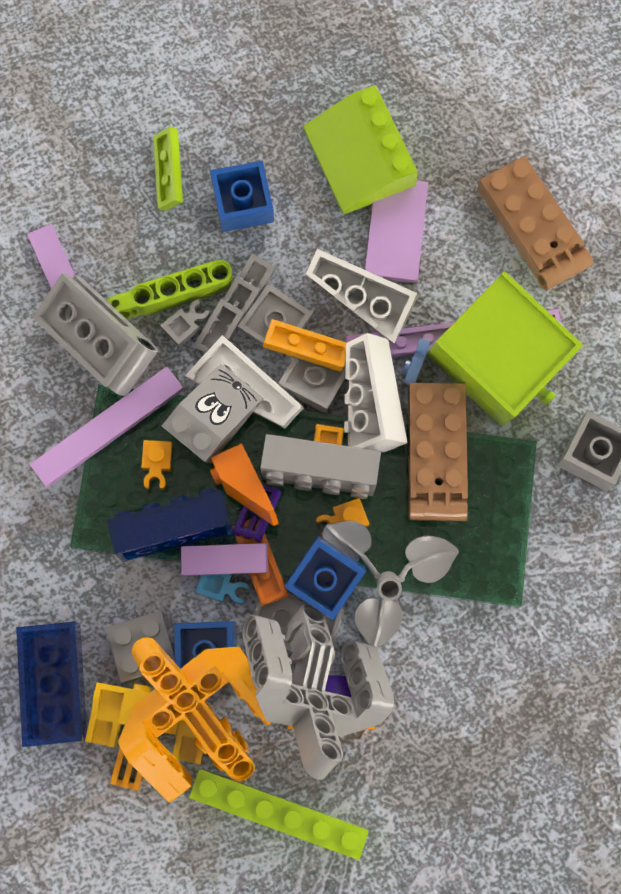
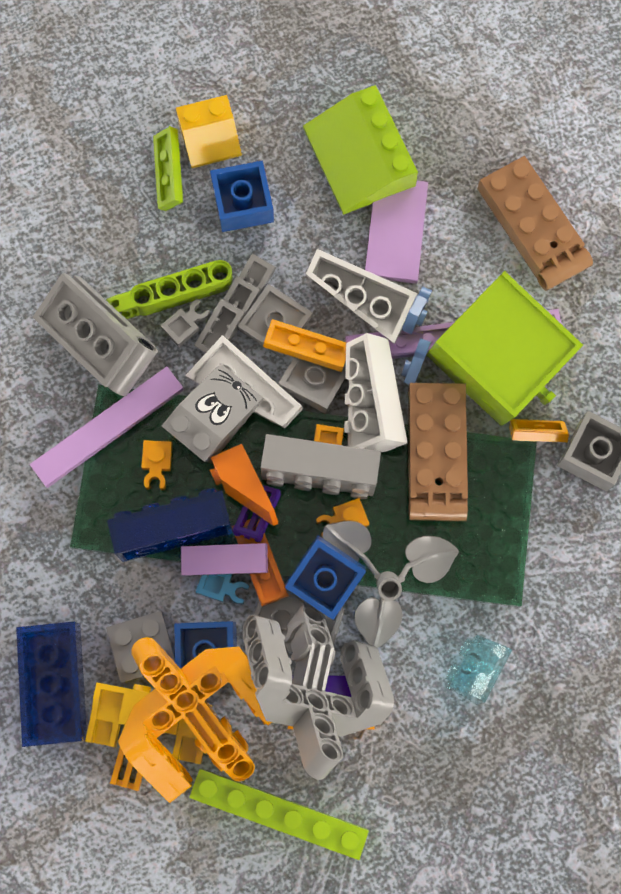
(50, 253): lavender tile -> none
(208, 131): none -> yellow slope
(417, 313): none -> medium blue plate
(477, 669): none -> clear light blue slope
(538, 430): none -> light orange tile

